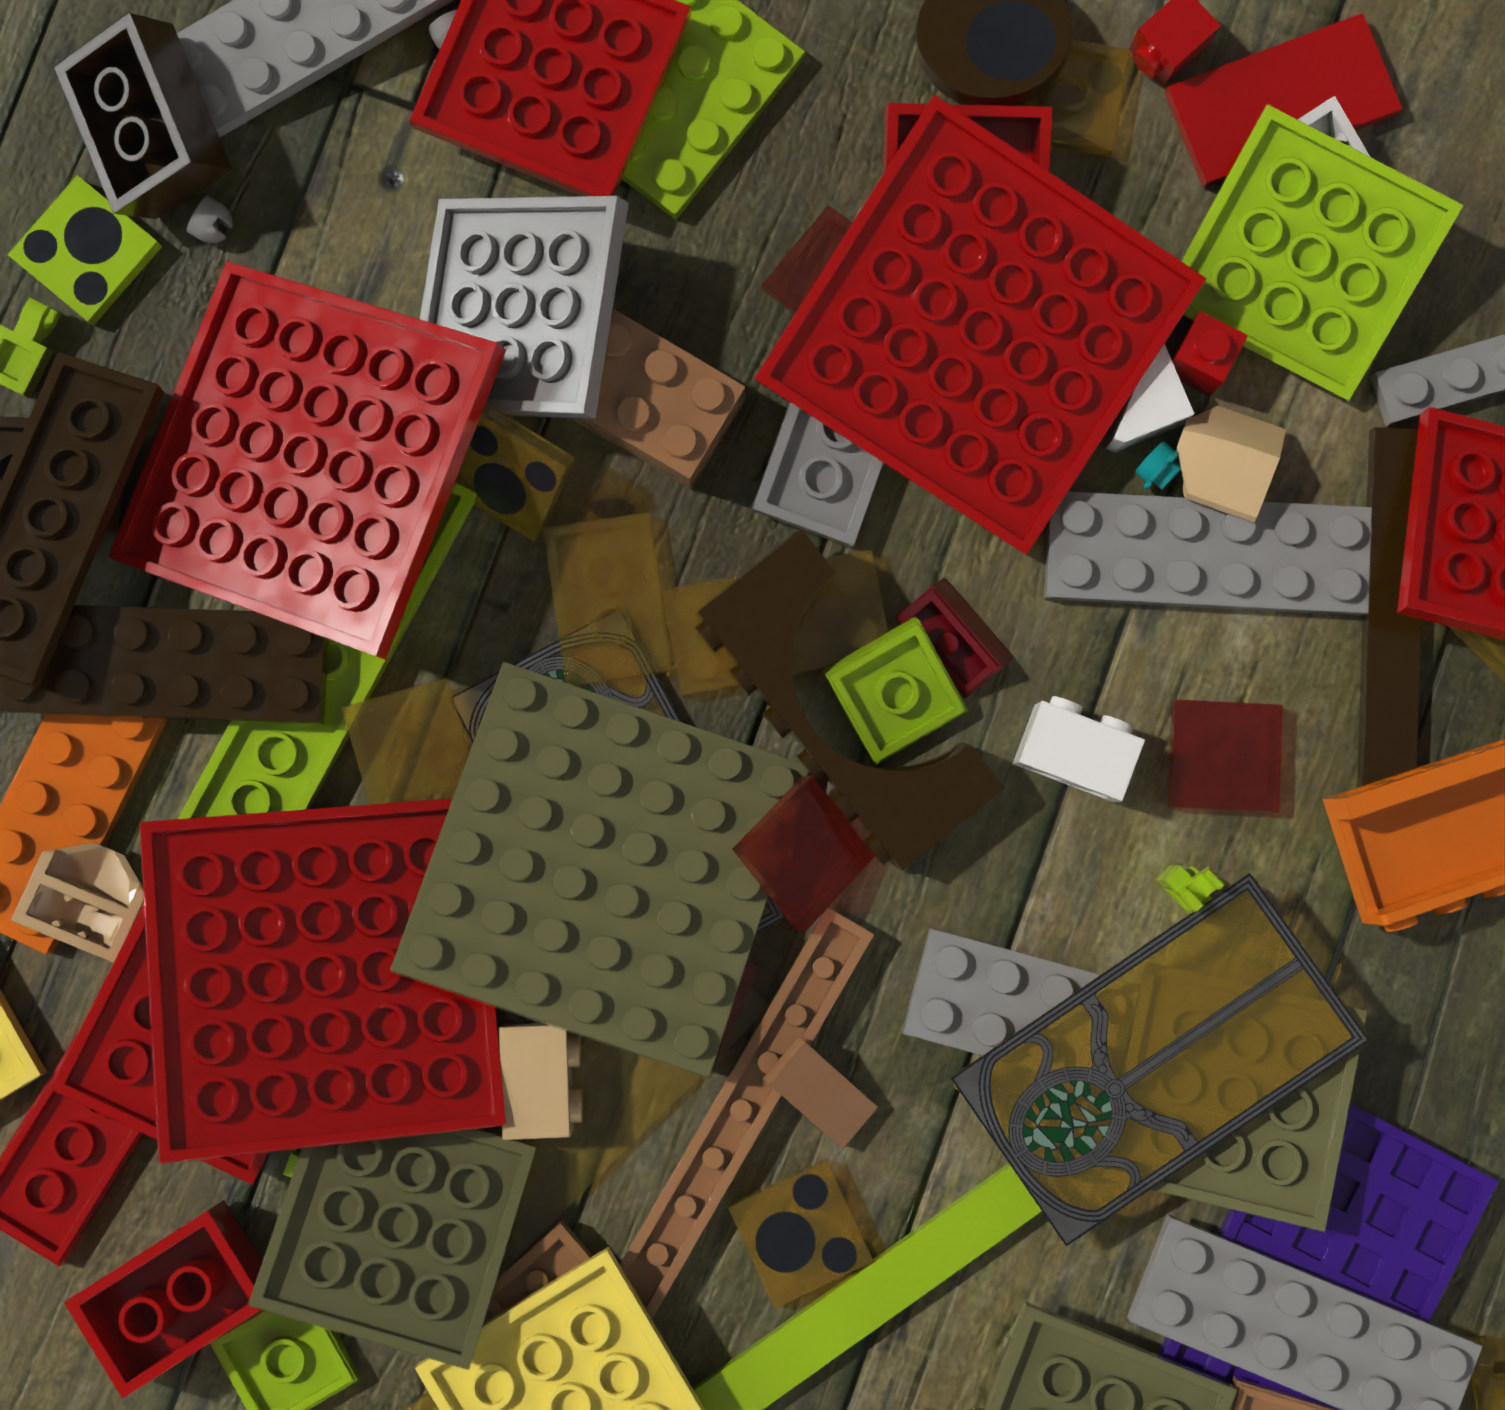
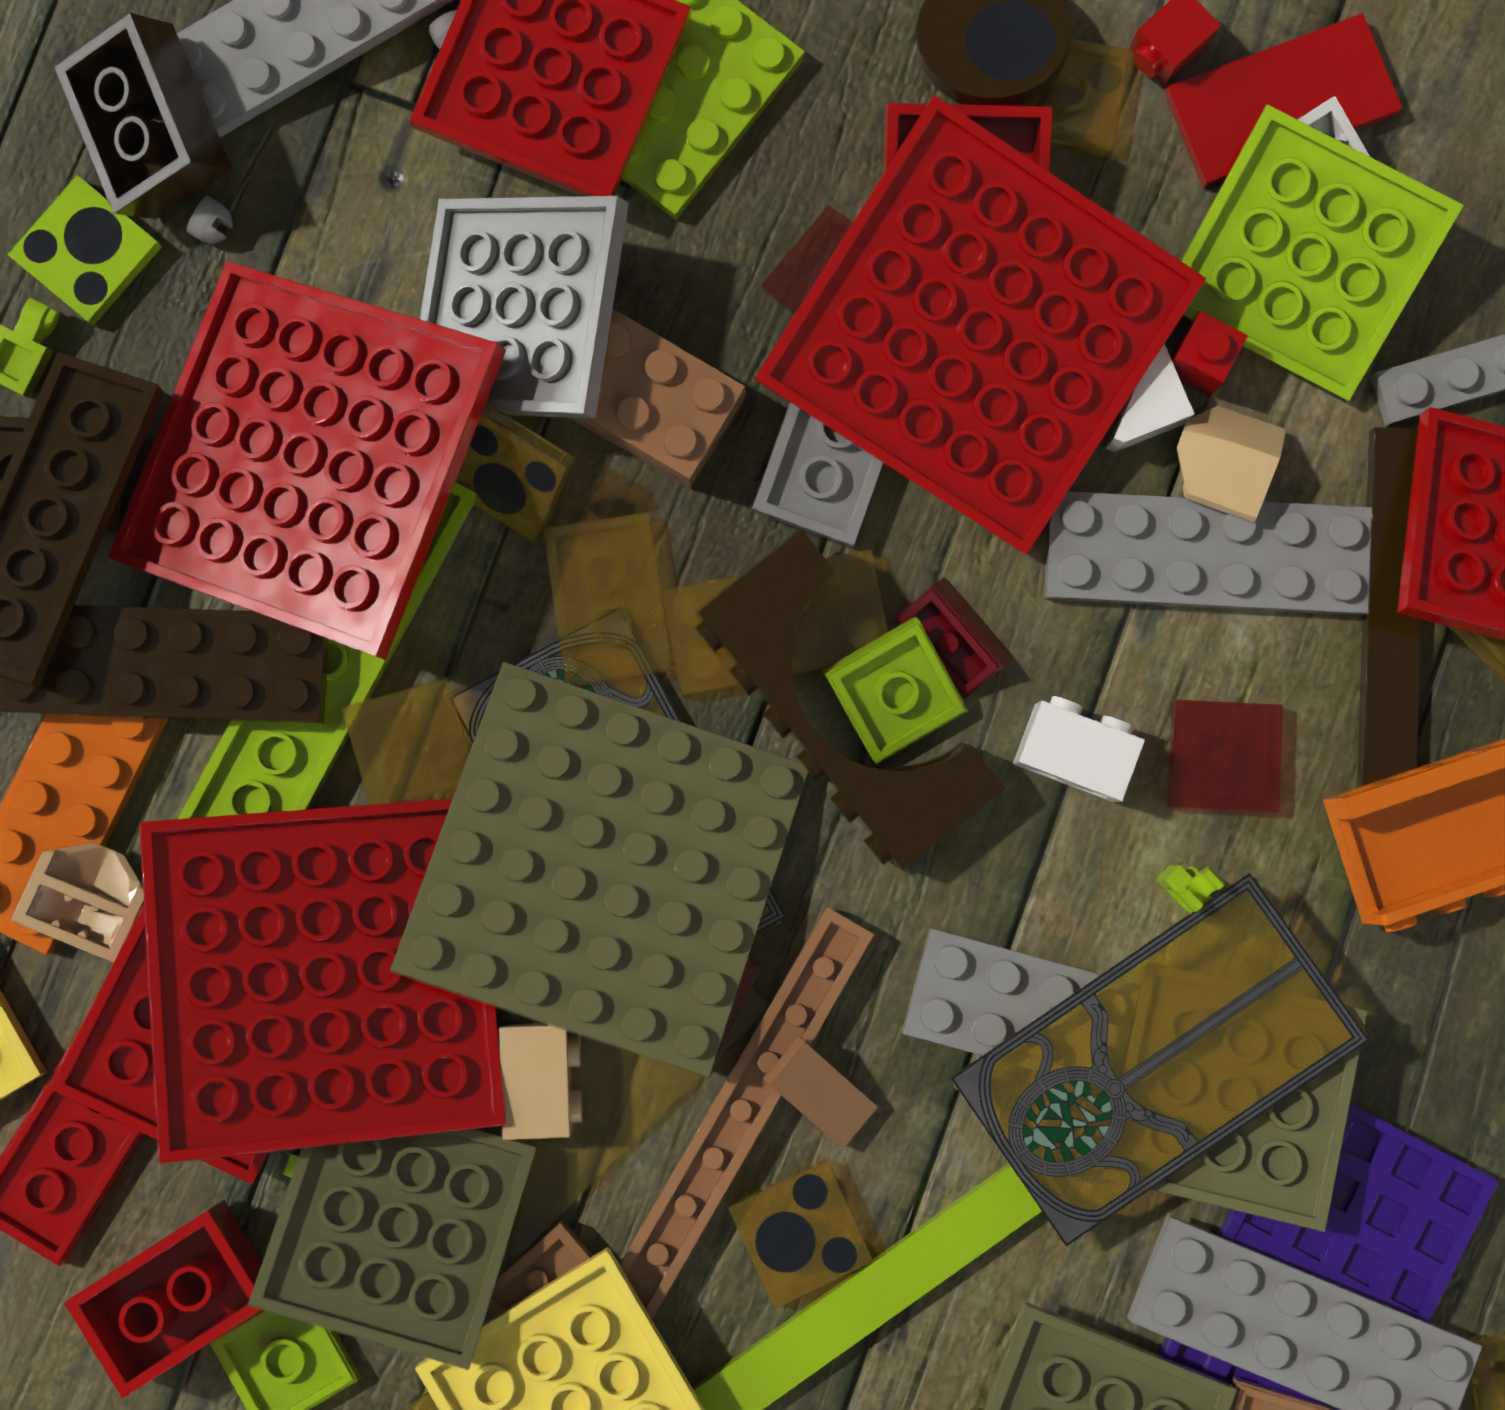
(803, 853): clear red tile -> none
(1159, 467): teal plate -> none

